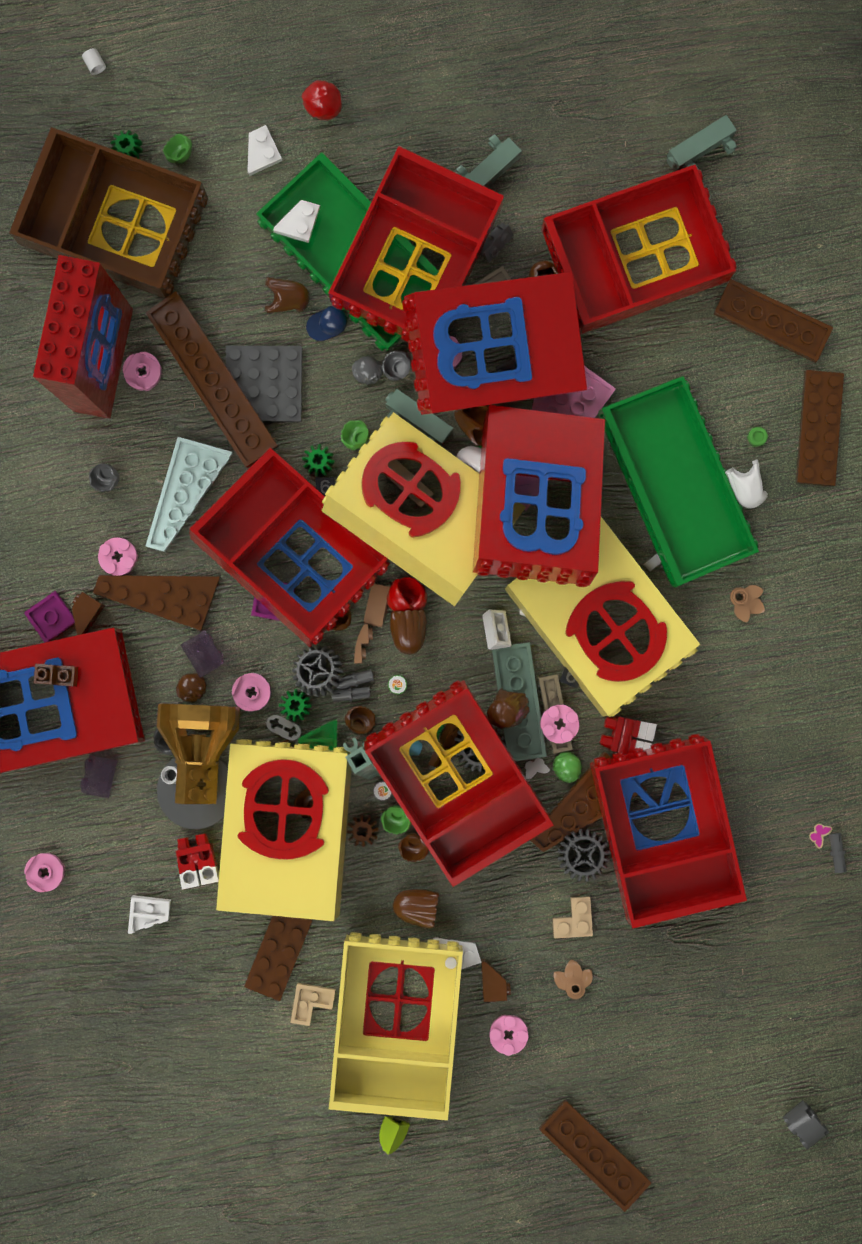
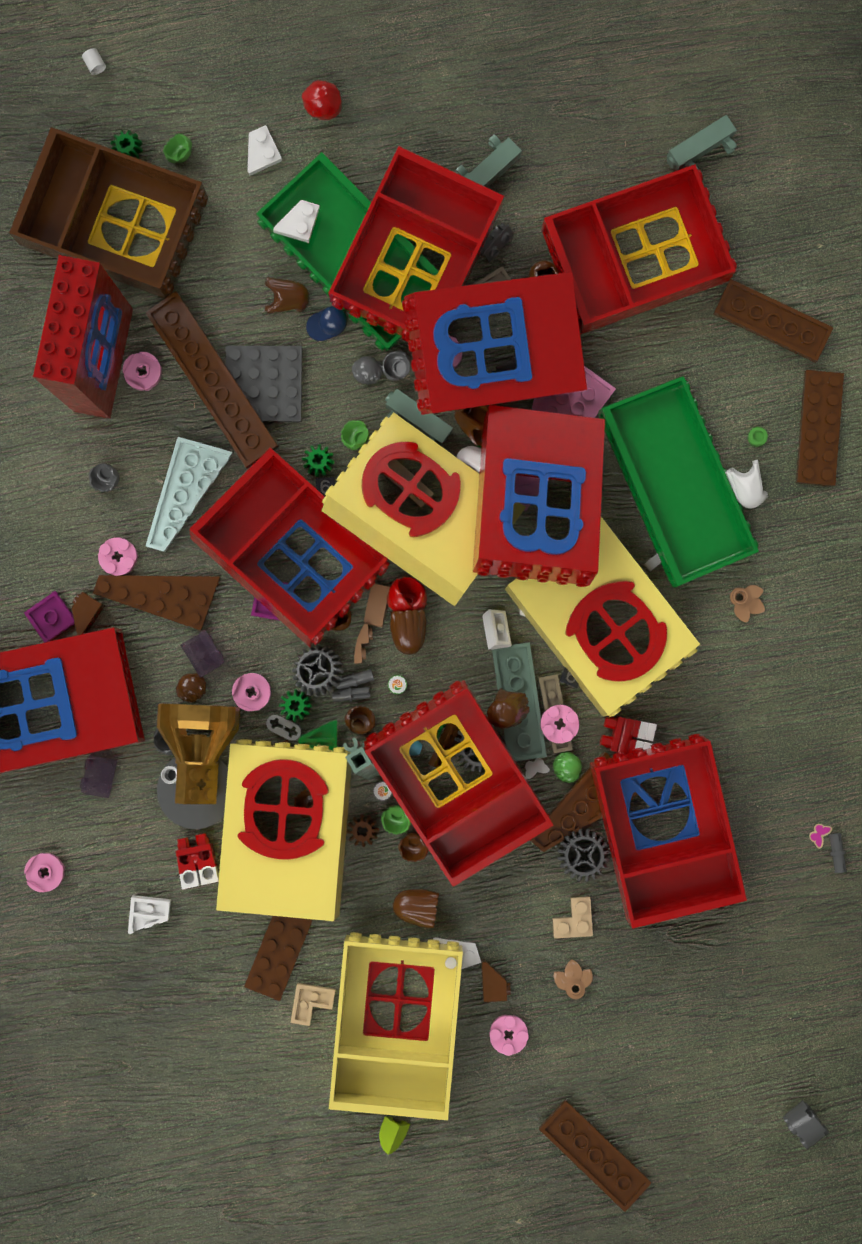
(55, 675): reddish brown slope -> none

